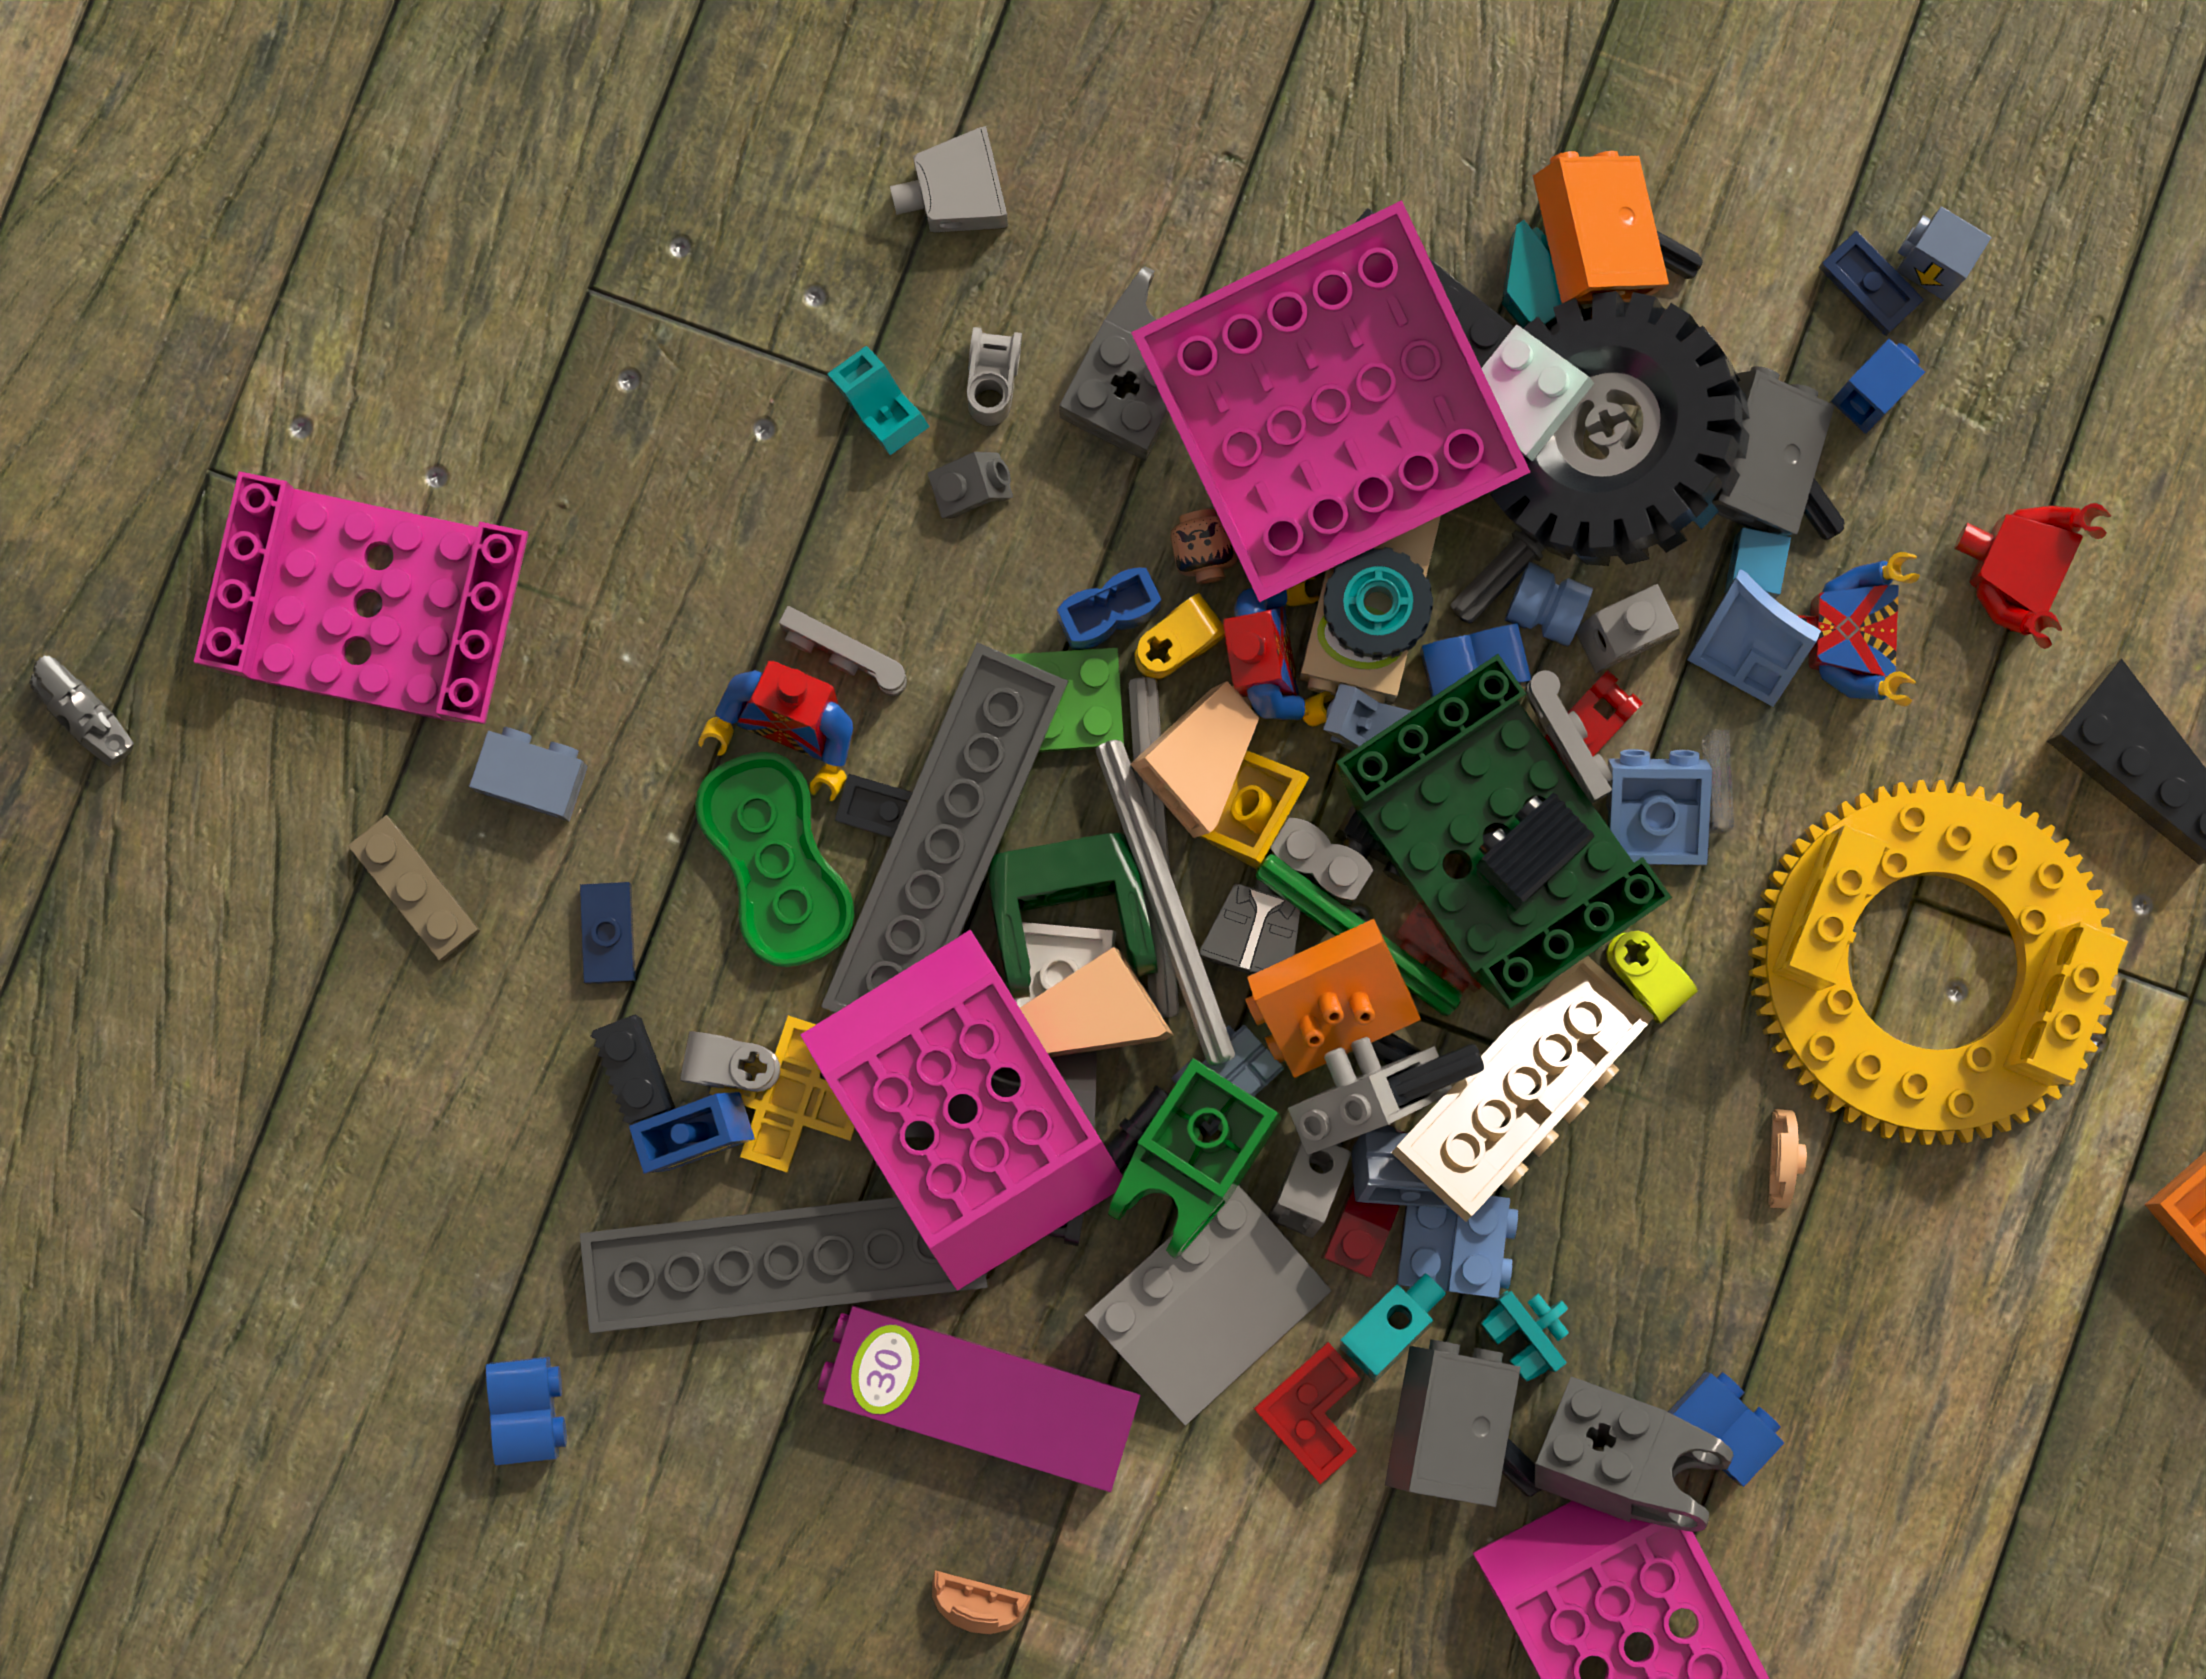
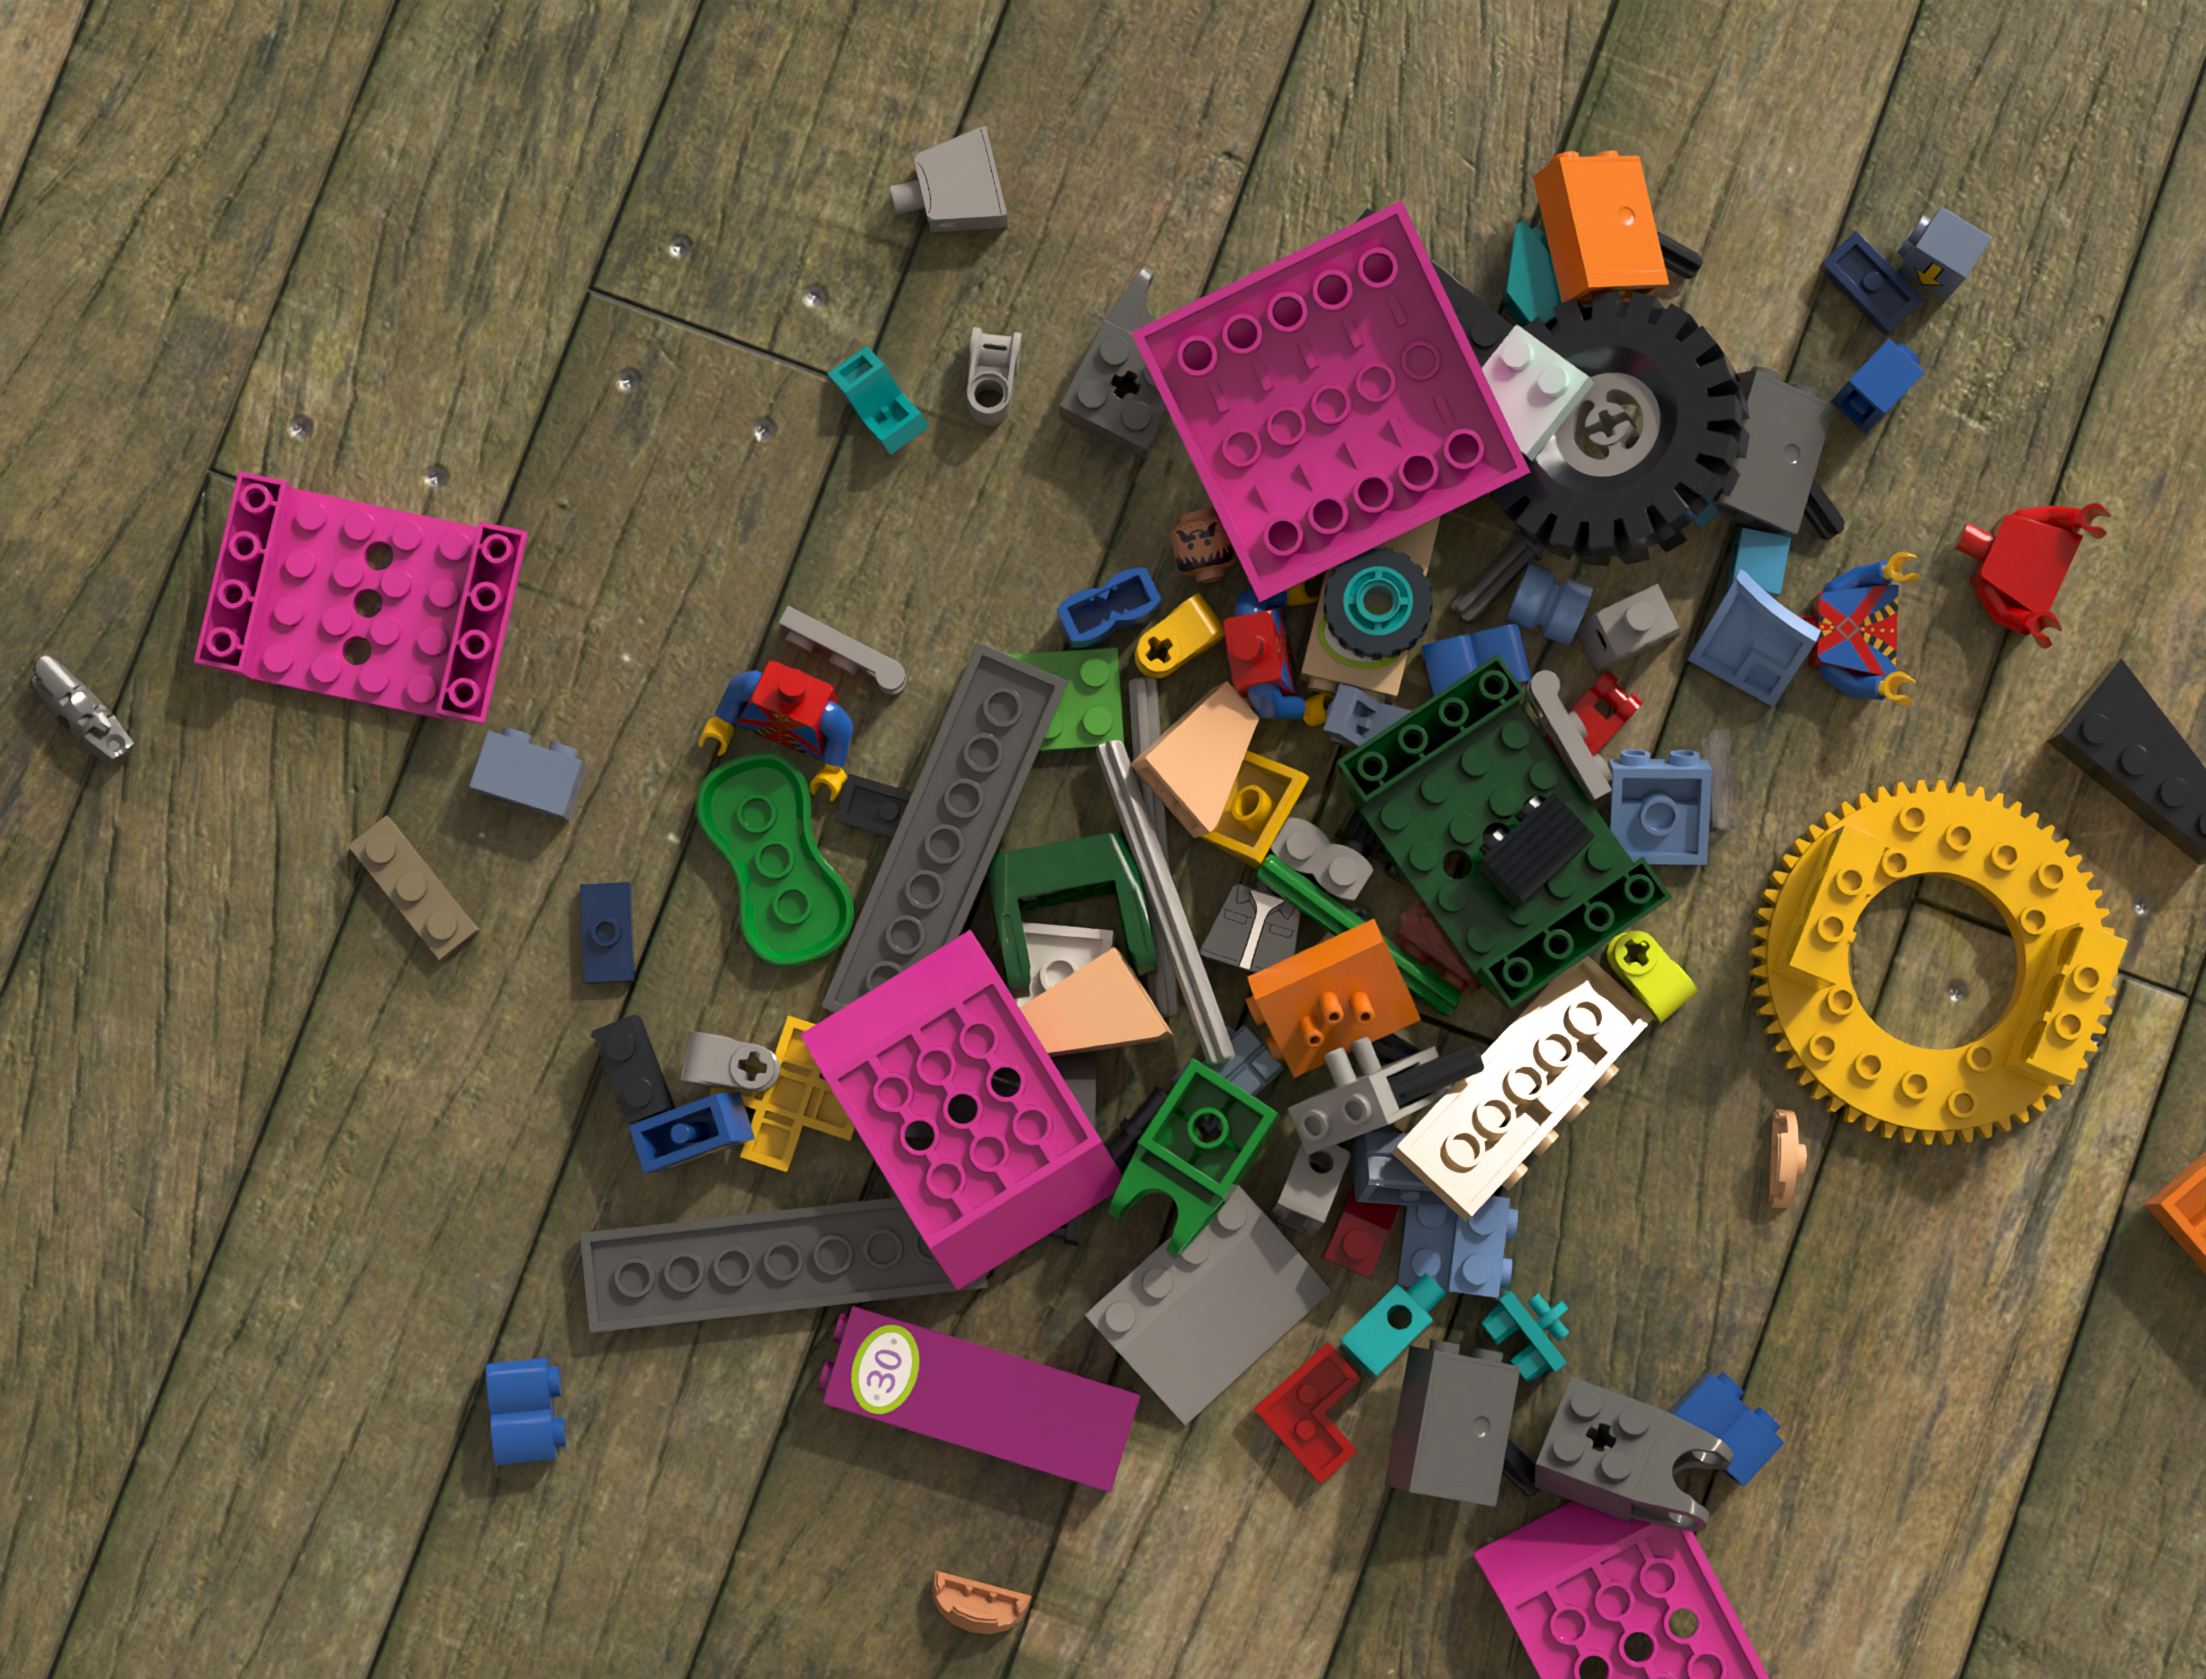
(970, 483): dark grey bracket -> none

